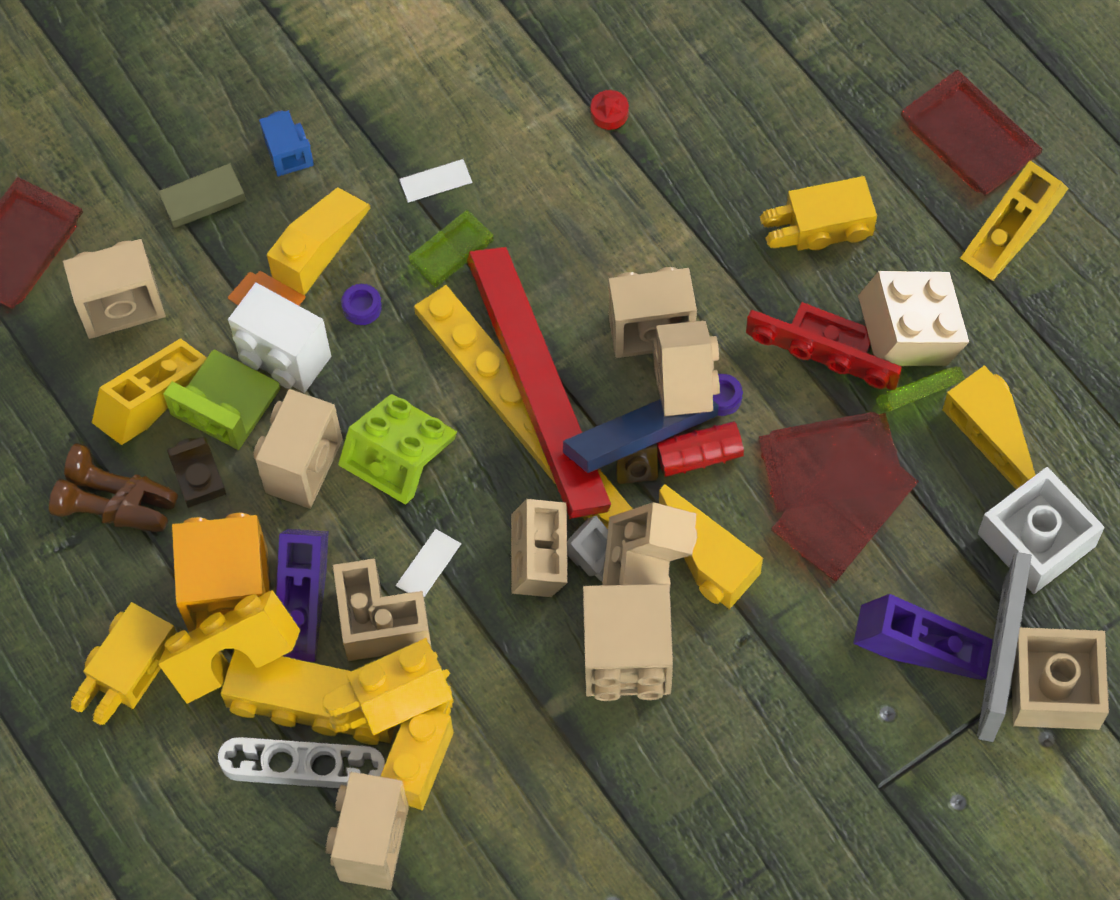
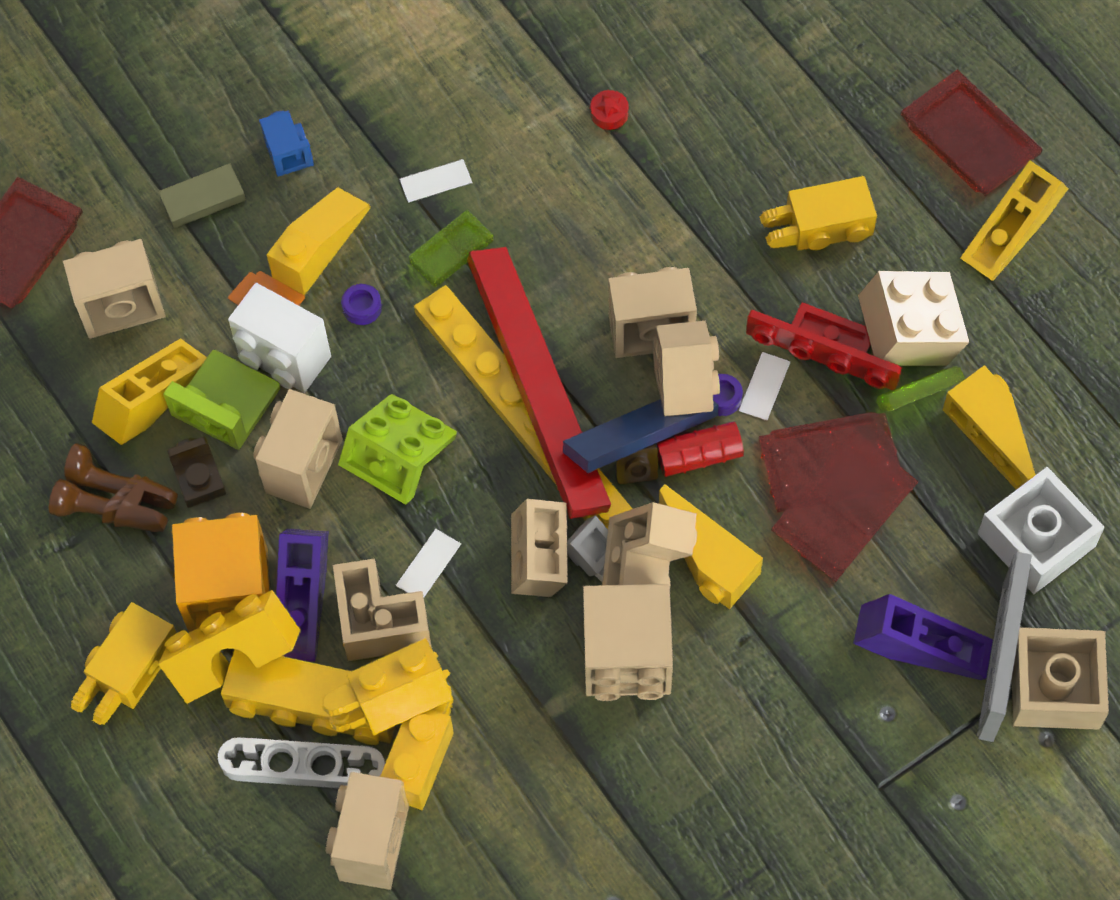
(764, 386): none -> white sticker

